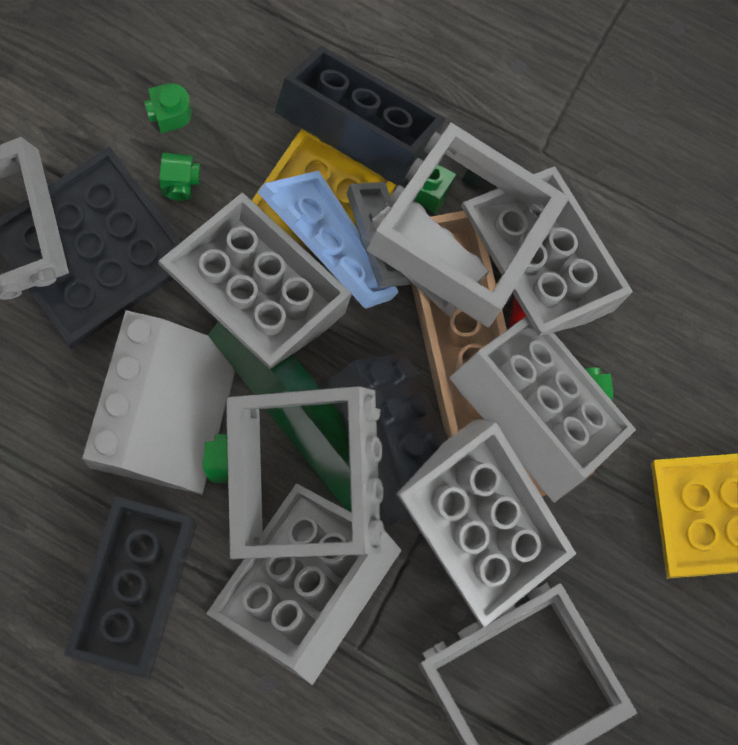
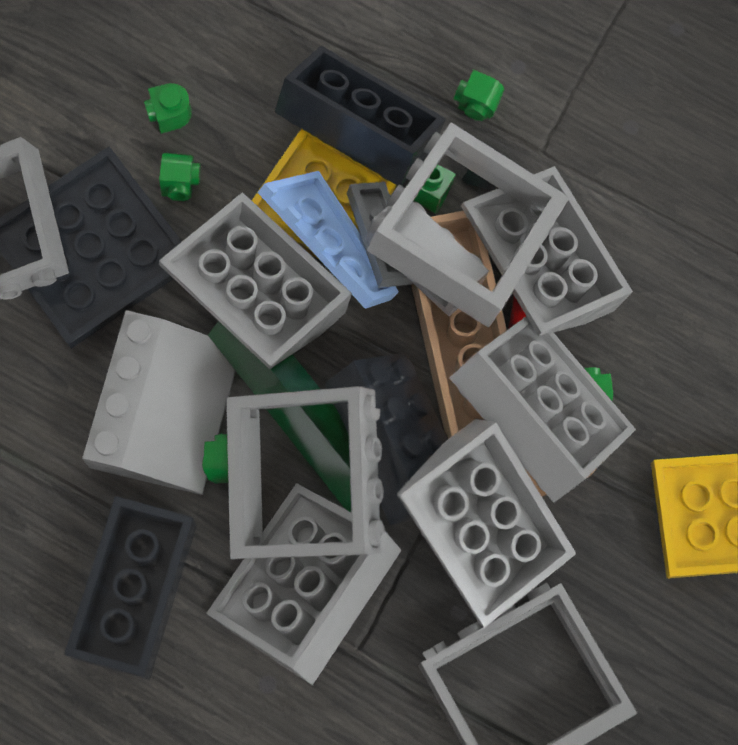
(479, 96): none -> green plate

